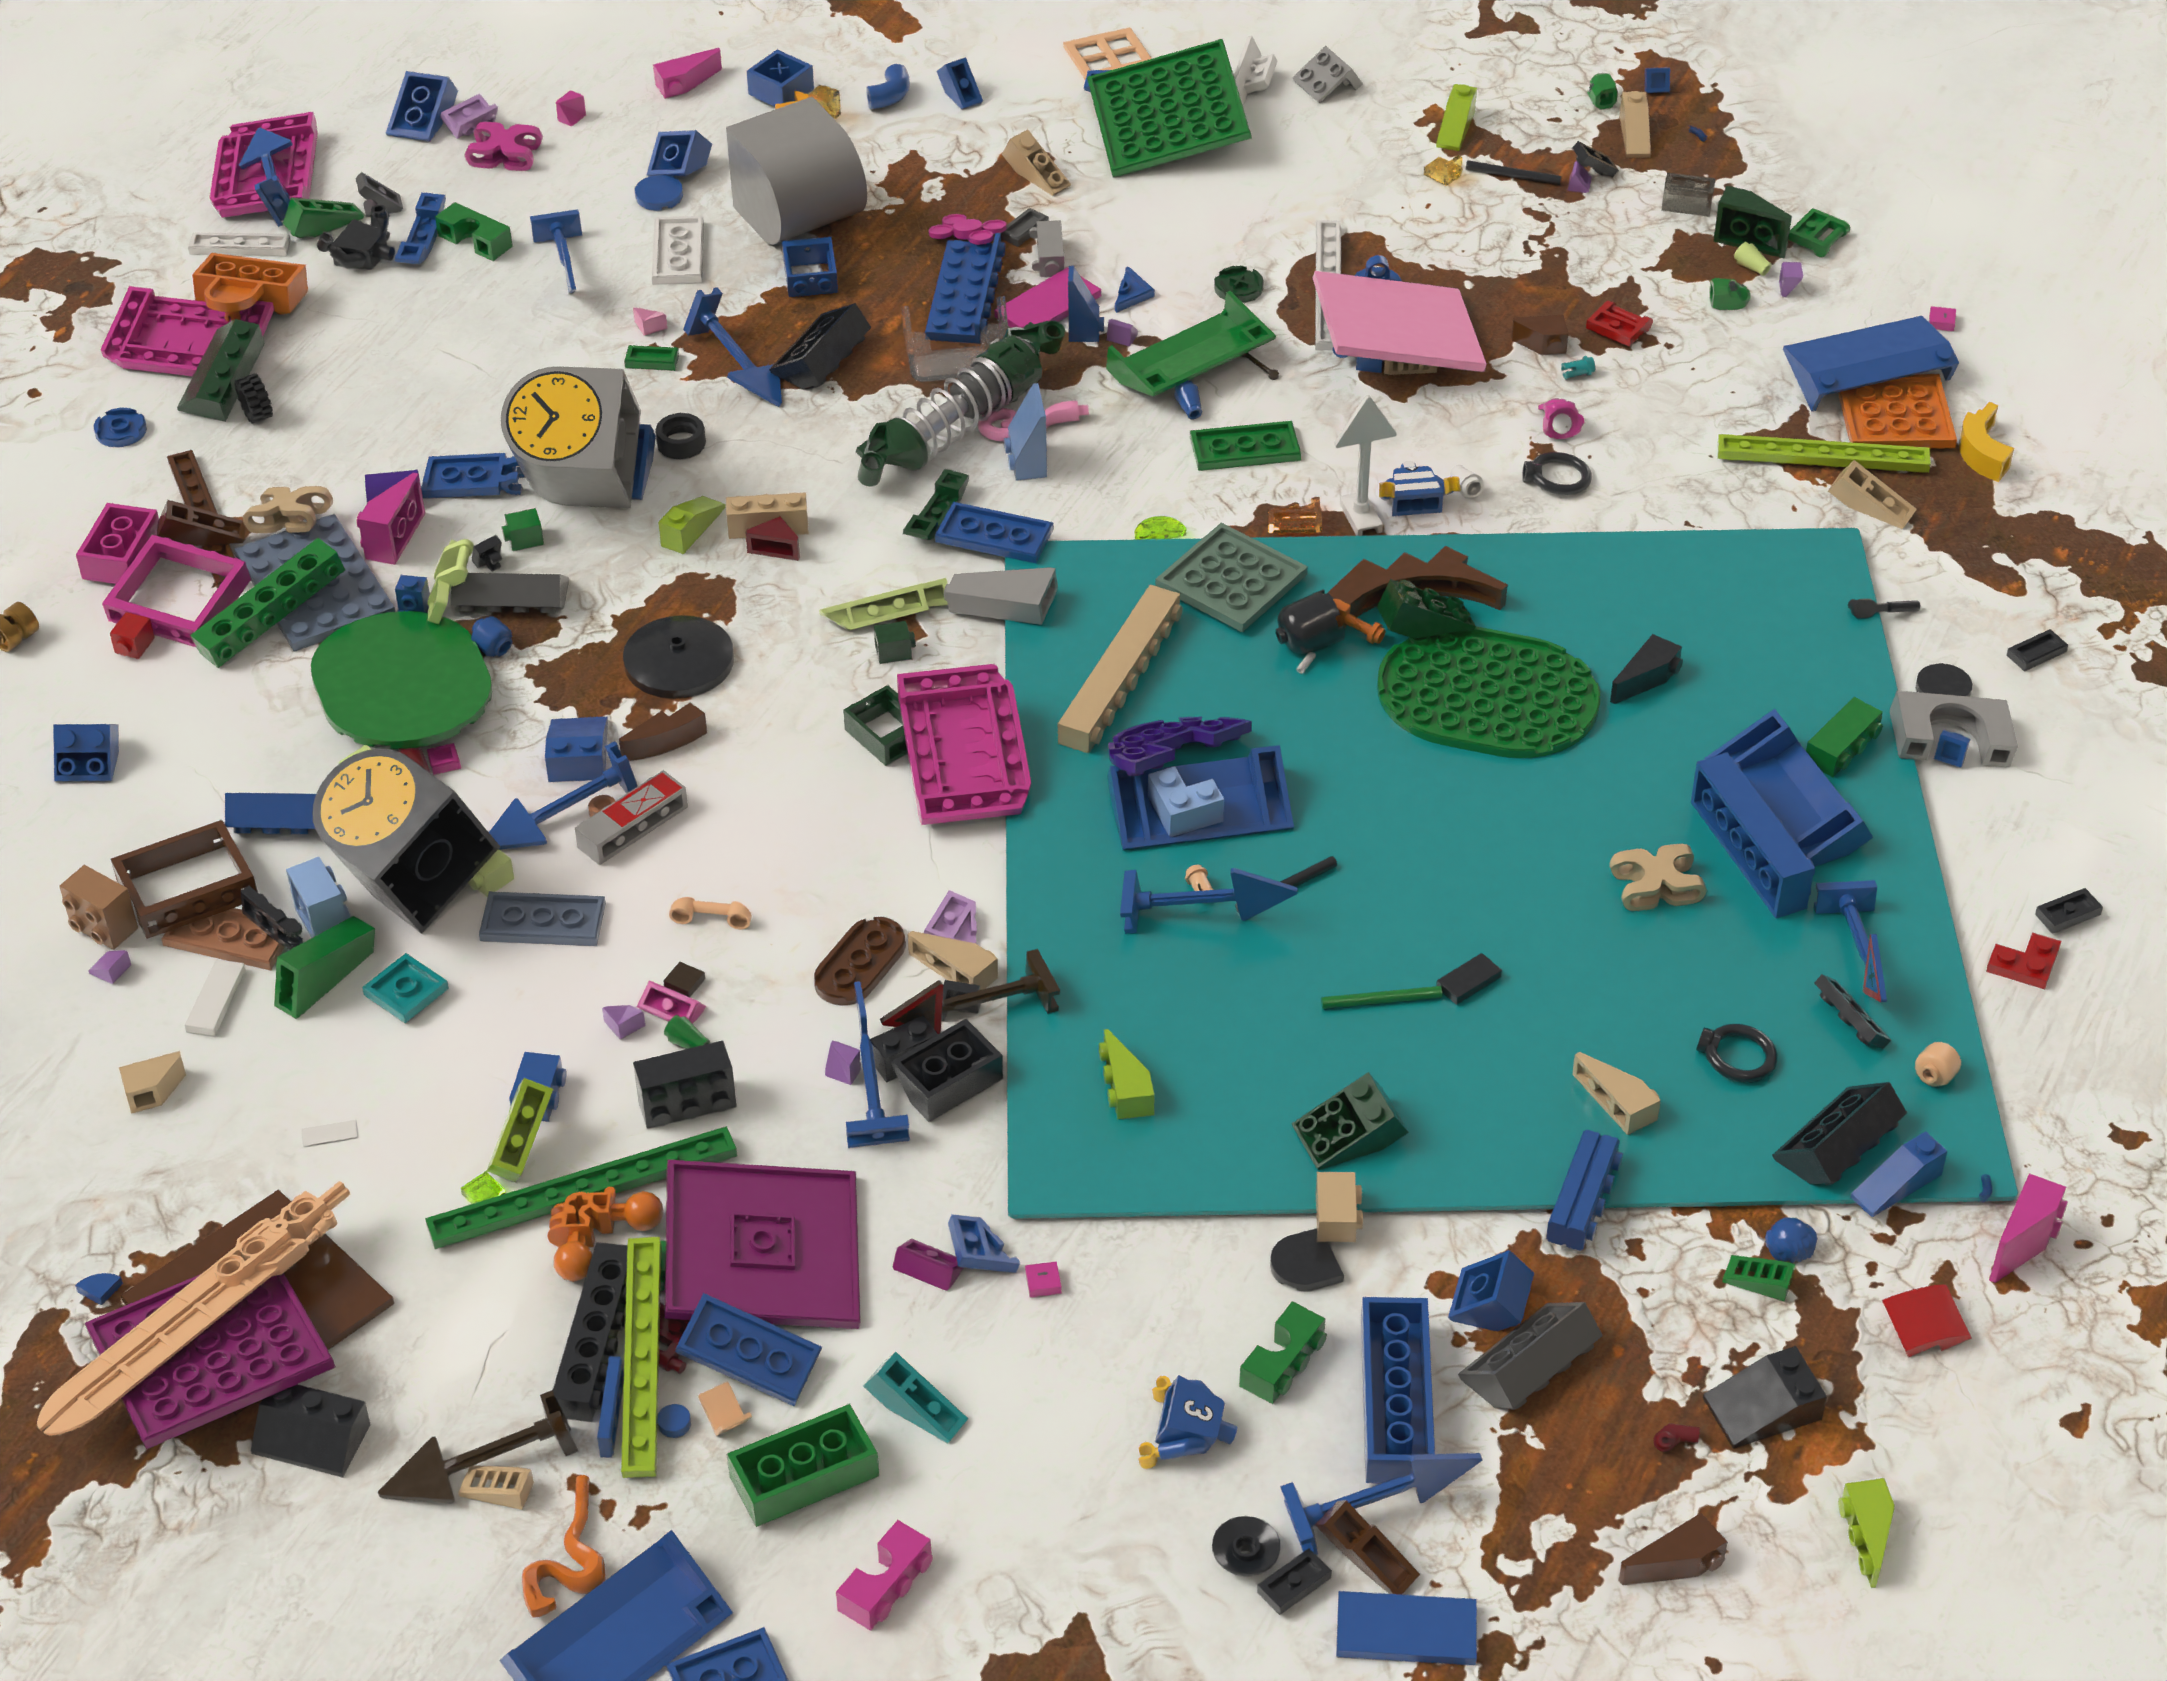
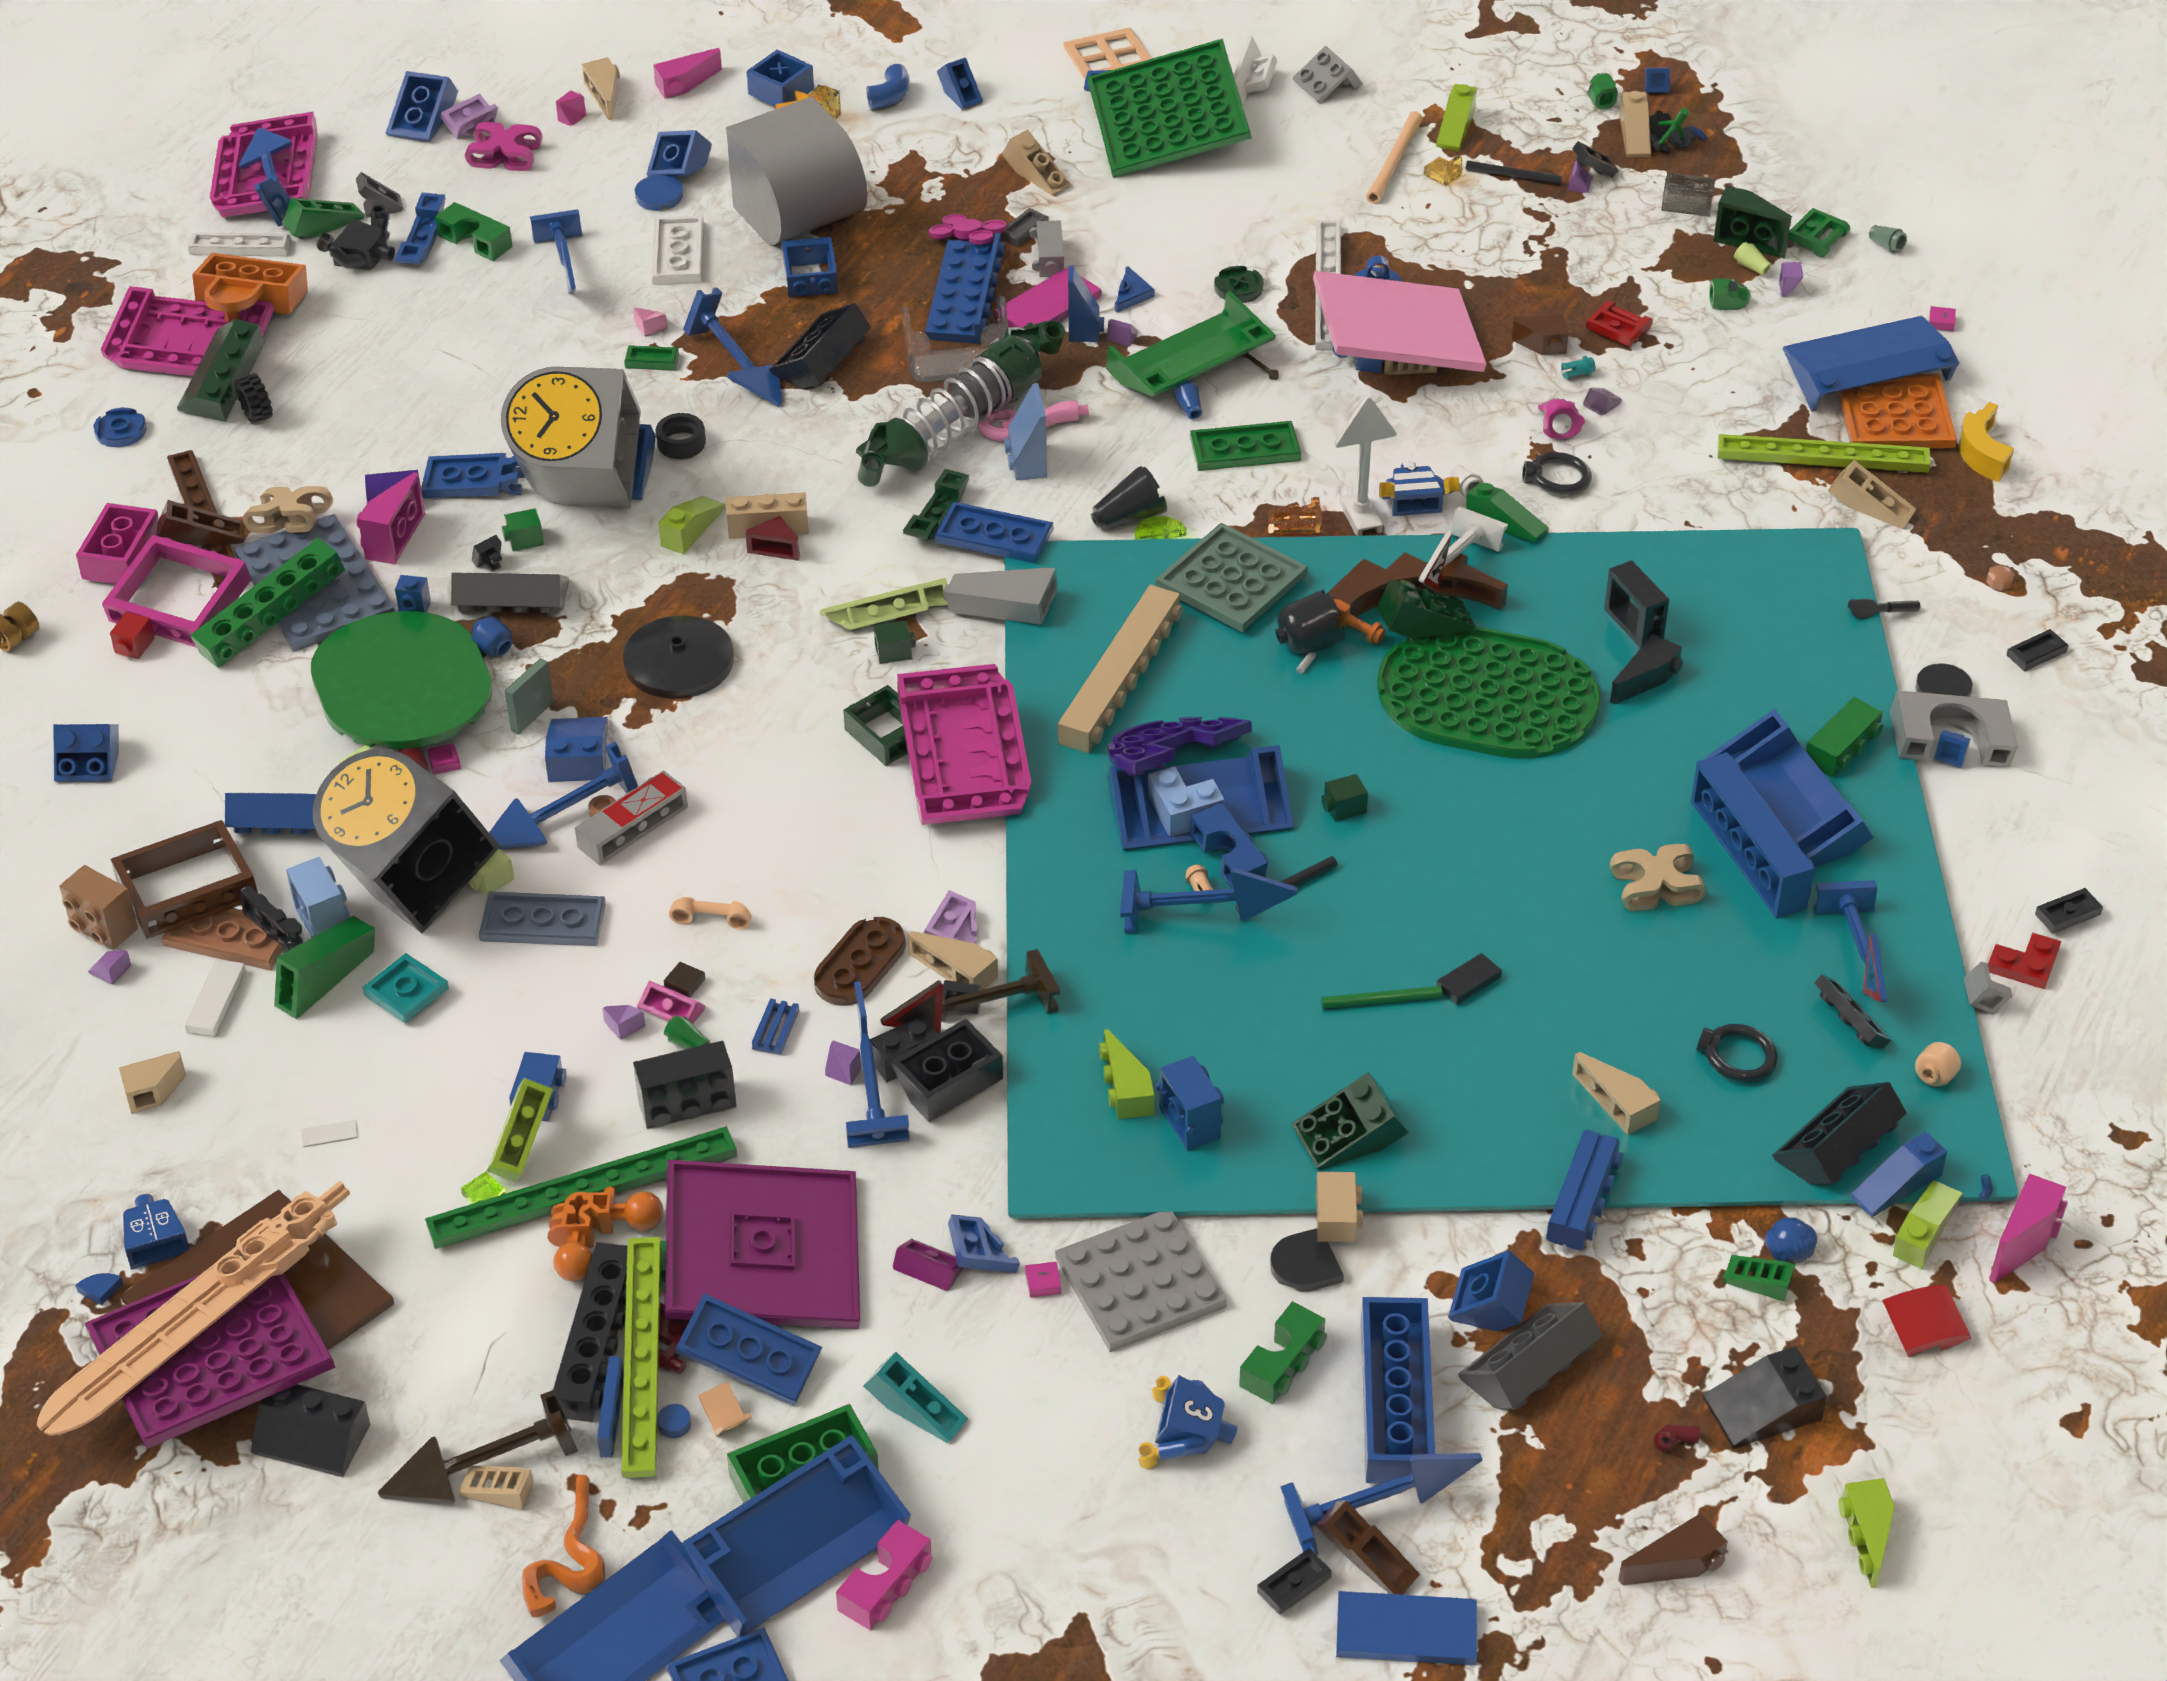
(152, 1232): none -> torso
(448, 573): yellowish green bar -> none
(529, 696): none -> sand green tile
(601, 81): none -> tan slope
(664, 733): reddish brown slope -> none
(771, 1008): none -> blue tile
(795, 1535): none -> blue slope
(1130, 501): none -> black cone
(1140, 1279): none -> light grey plate
(1190, 1102): none -> blue brick
(1219, 830): none -> blue arch
(1250, 1535): black dish -> none
(1345, 797): none -> dark green brick
(1379, 185): none -> light nougat piece
(1471, 529): none -> white piece
(1502, 507): none -> green slope
(1601, 400): none -> clear purple slope
(1630, 581): none -> black window
(1664, 127): none -> black plant
(1888, 237): none -> sand green cone
(1925, 1224): none -> lime slope
(1984, 992): none -> light grey panel
(2000, 577): none -> nougat tile

